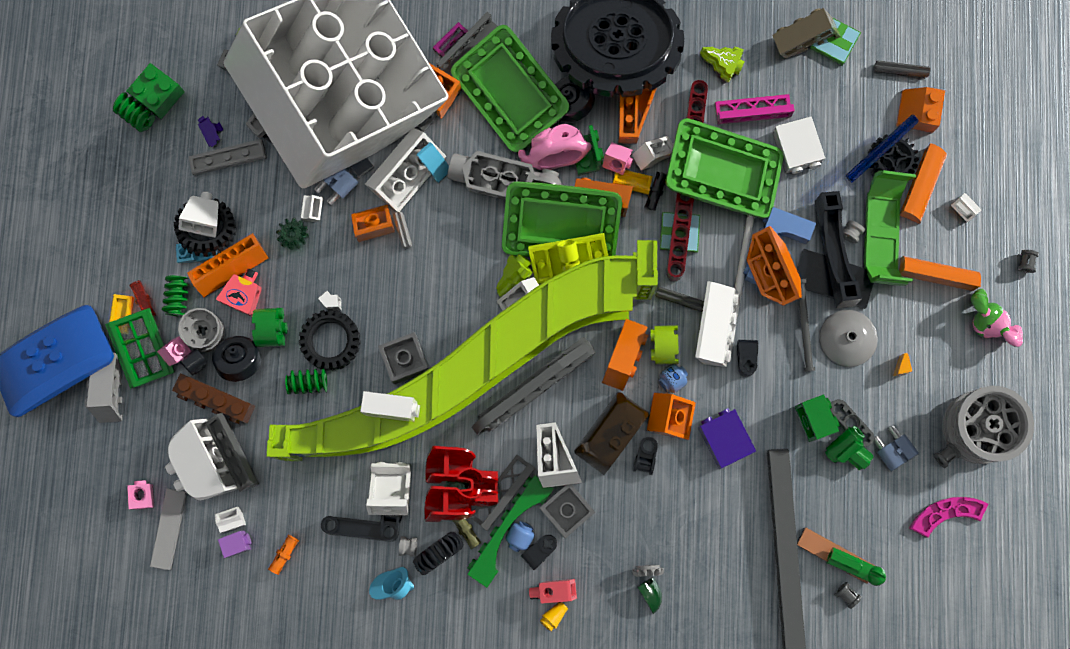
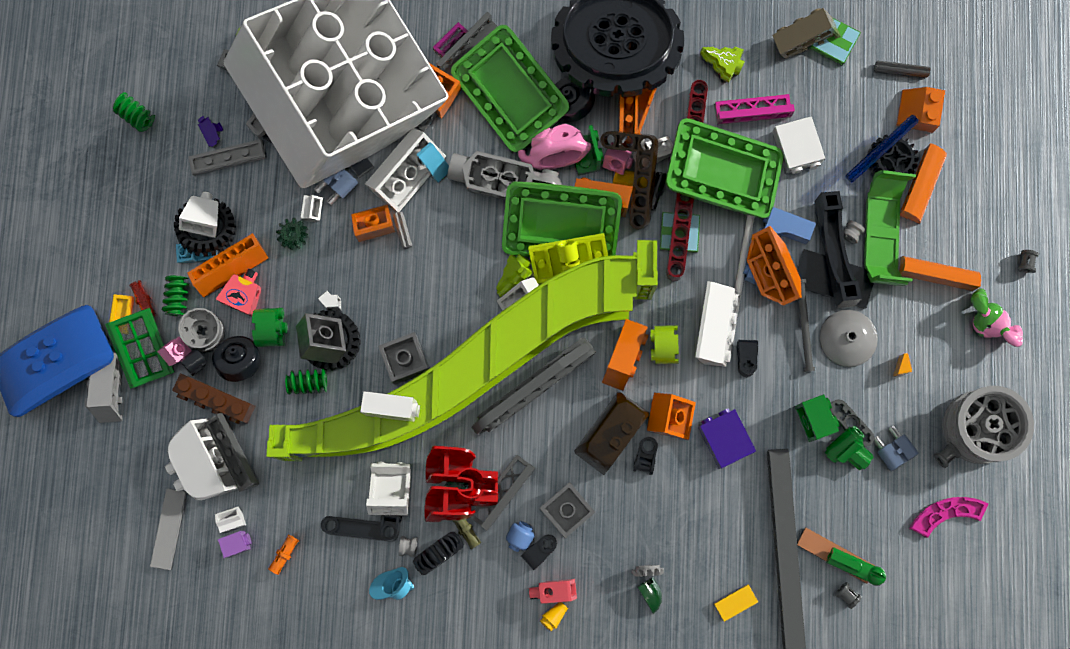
(148, 499): bright pink brick -> none
(155, 91): green brick -> none
(320, 338): none -> flat silver brick
(484, 567): green arch -> none
(554, 459): white wedge -> none
(640, 171): none -> dark brown beam
(673, 378): medium blue head -> none
(680, 299): dark grey axle -> none
(736, 602): none -> yellow tile
(966, 207): white piece -> none

